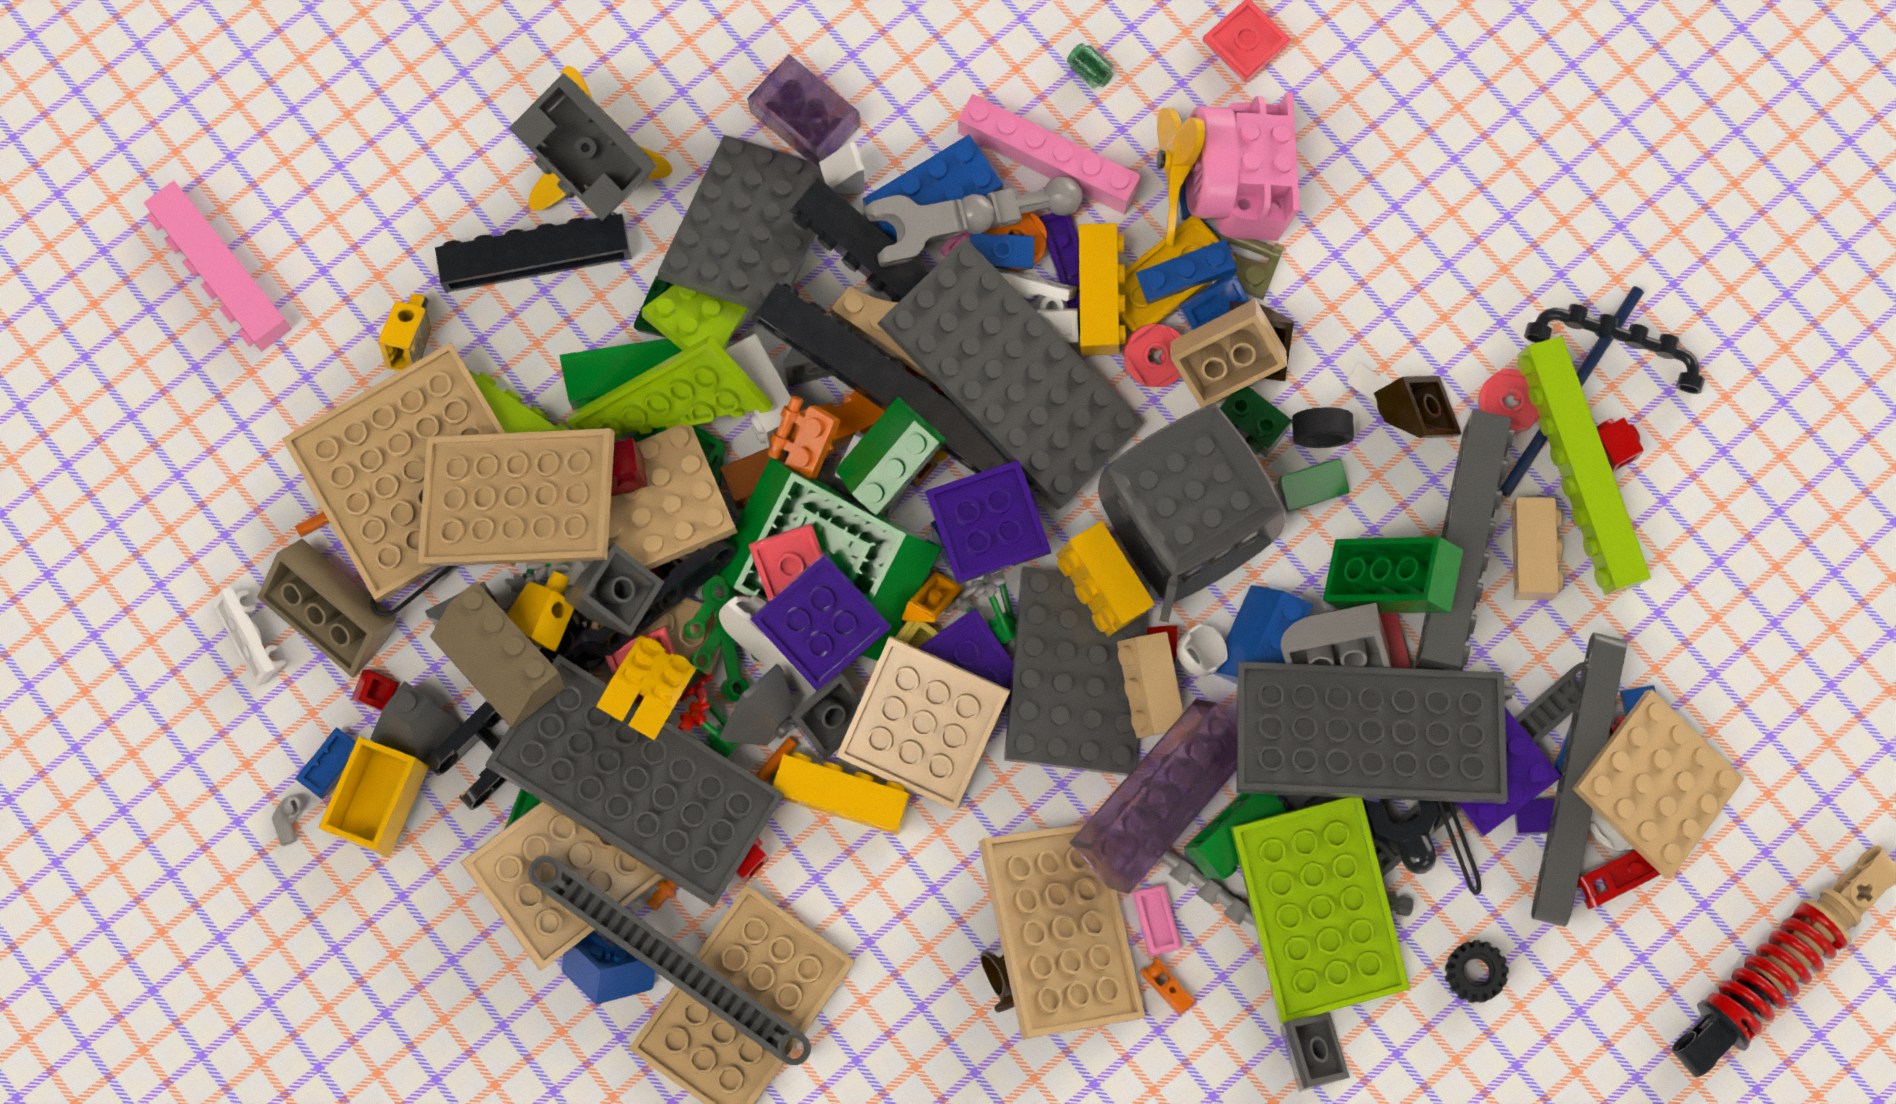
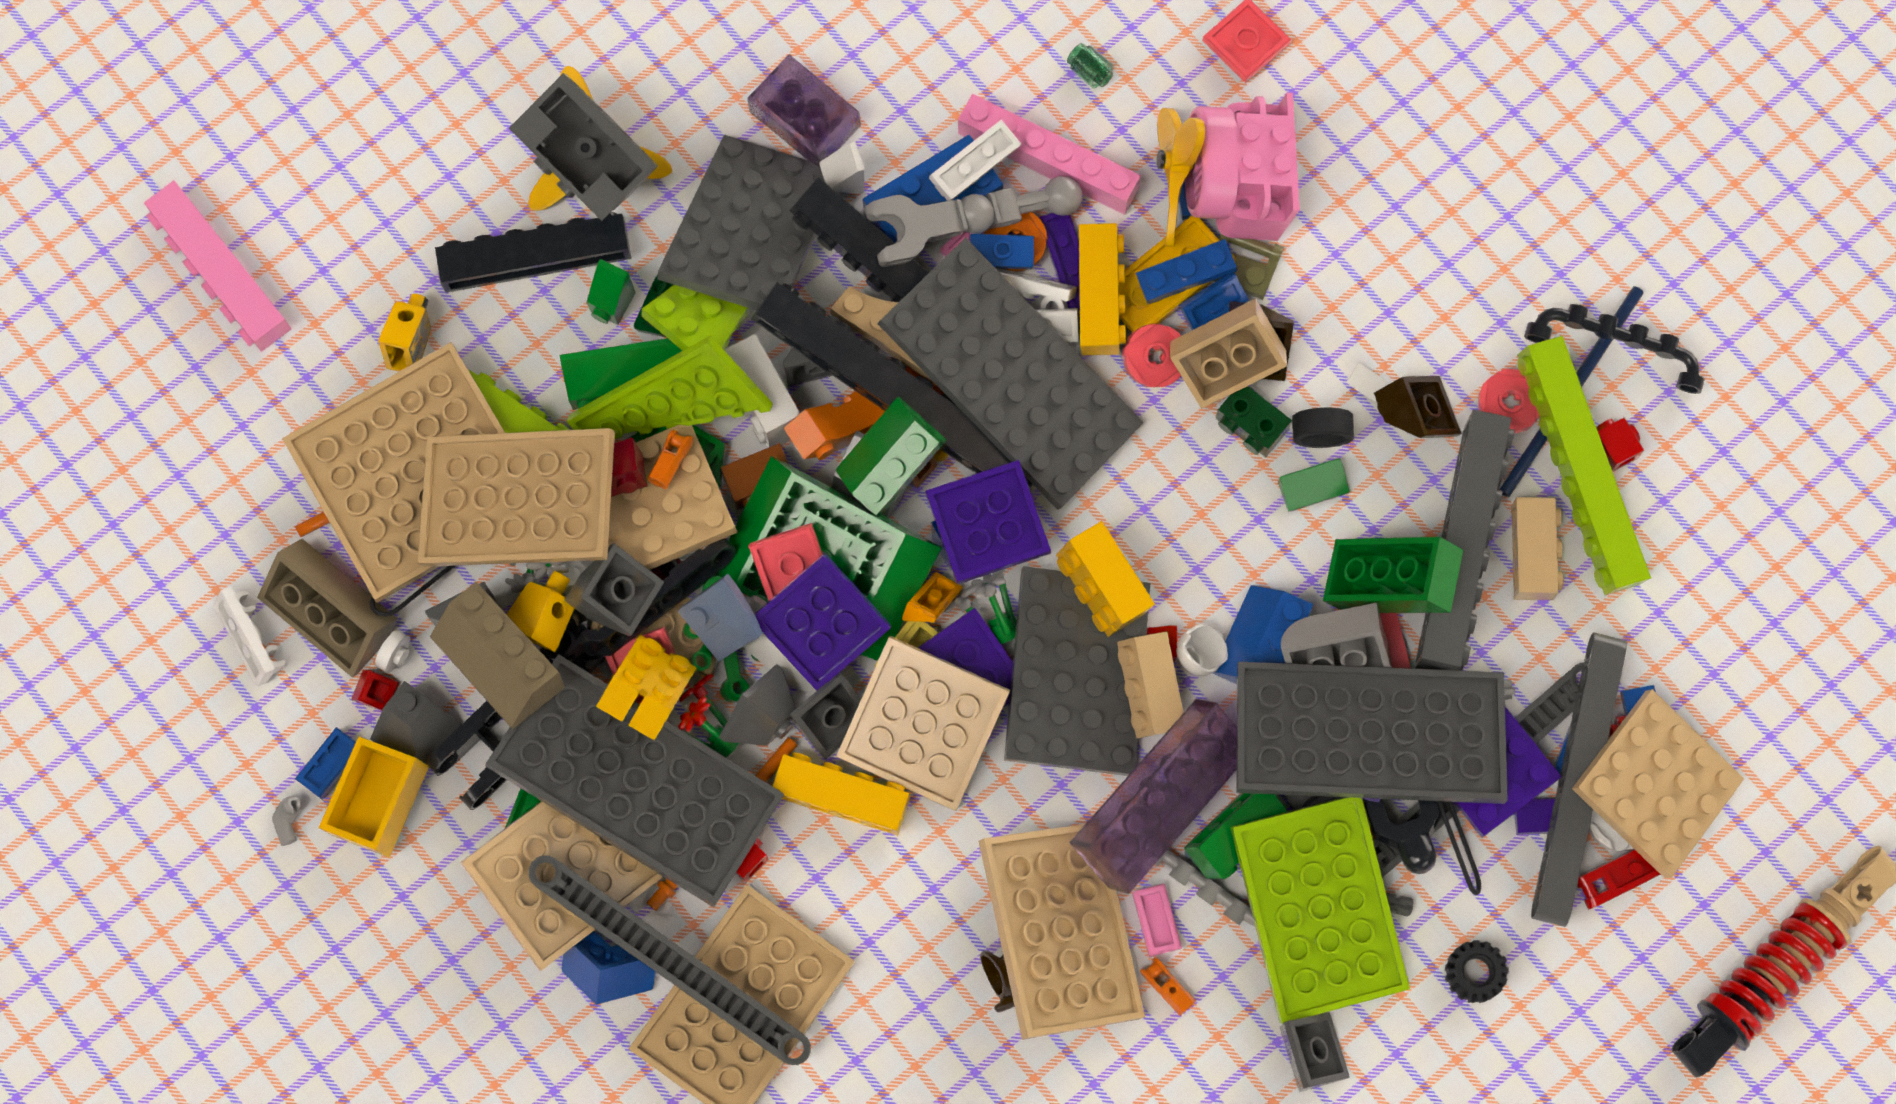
(393, 651): none -> white wheel
(610, 293): none -> green slope
(669, 462): none -> orange bar
(721, 618): none -> sand blue plate
(812, 440): orange plate -> none
(974, 161): none -> white plate
(1191, 504): dark grey piece -> none

